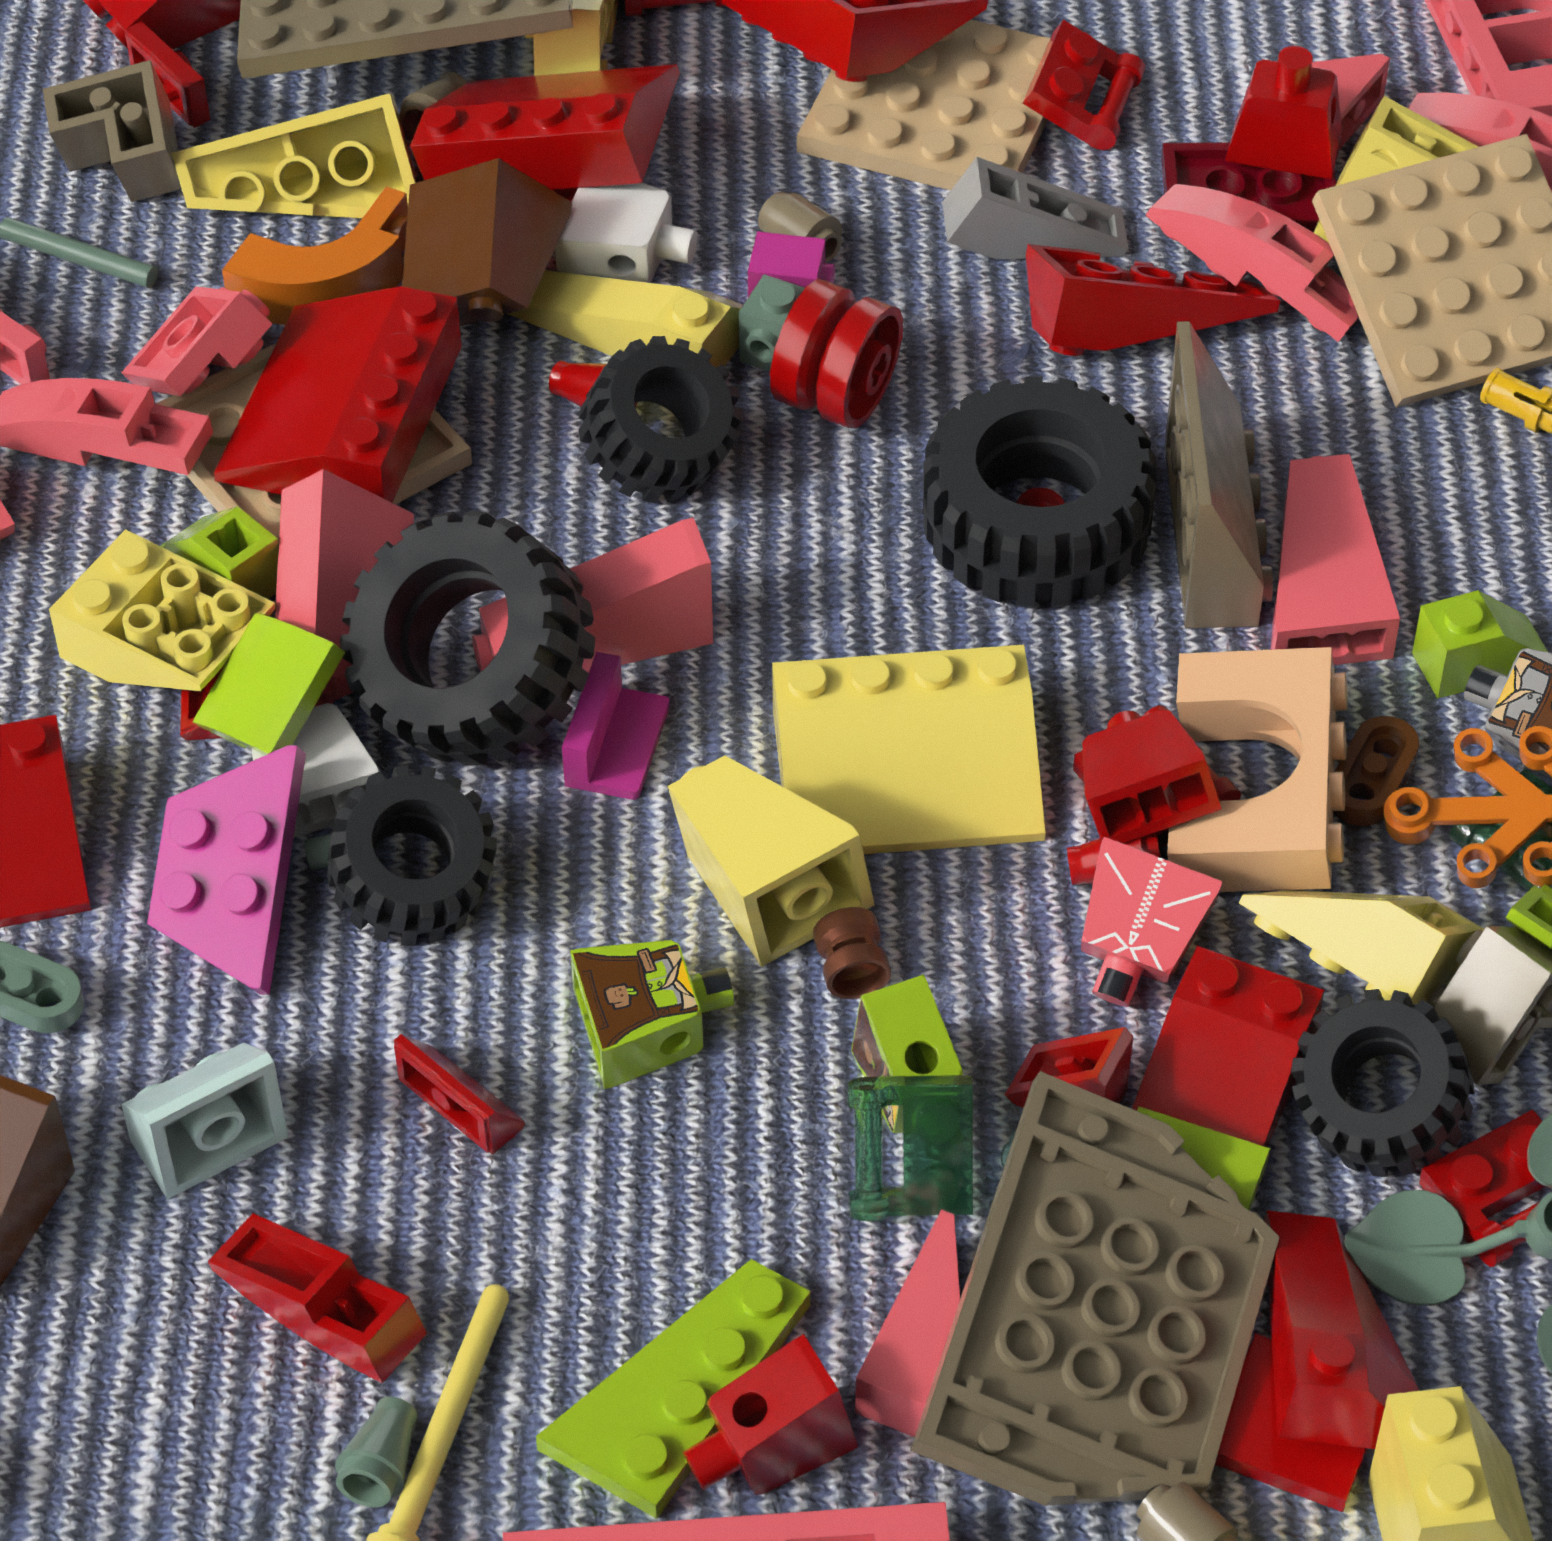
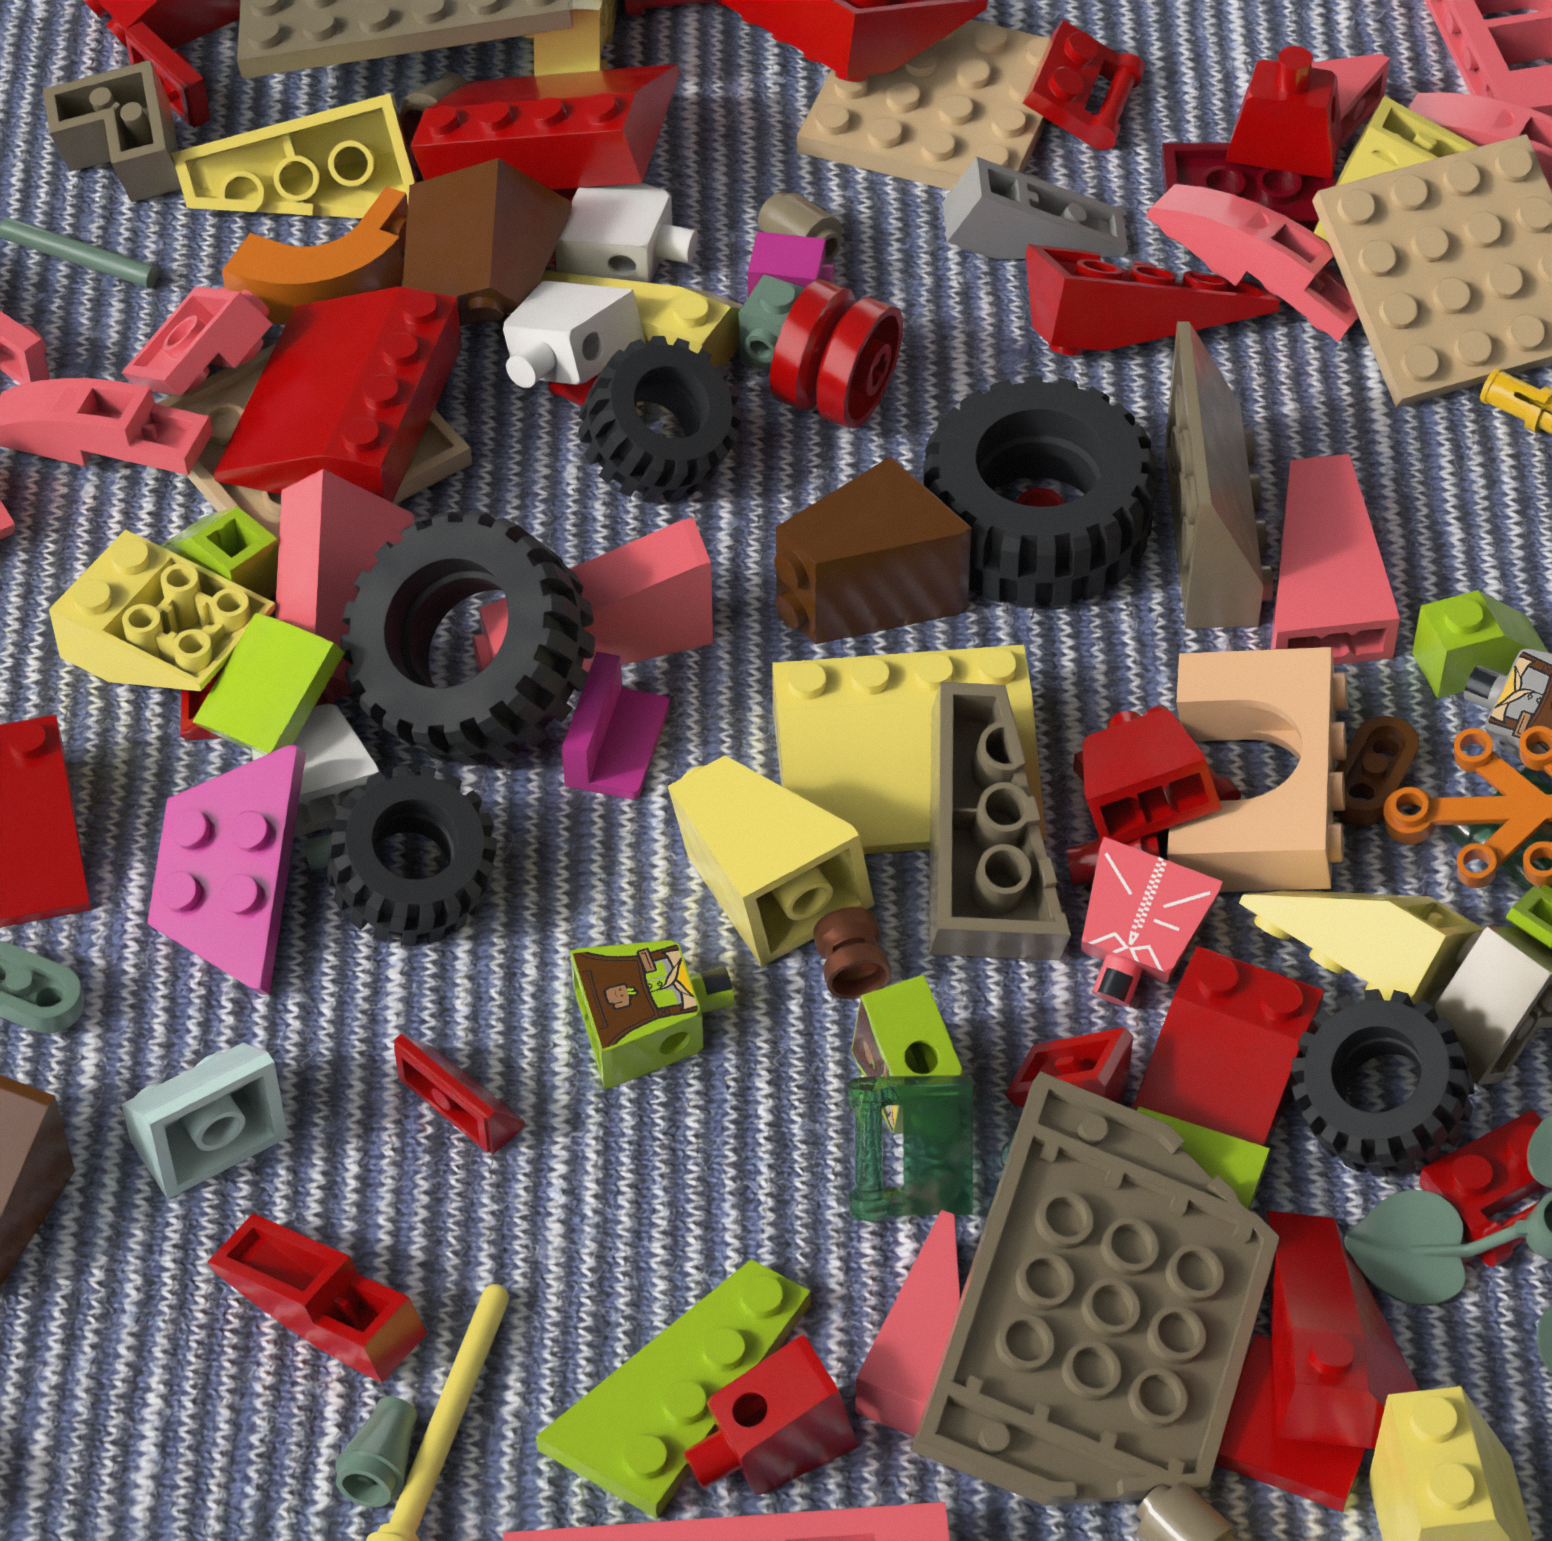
(569, 332): none -> white torso
(871, 558): none -> reddish brown slope
(986, 846): none -> dark tan wedge

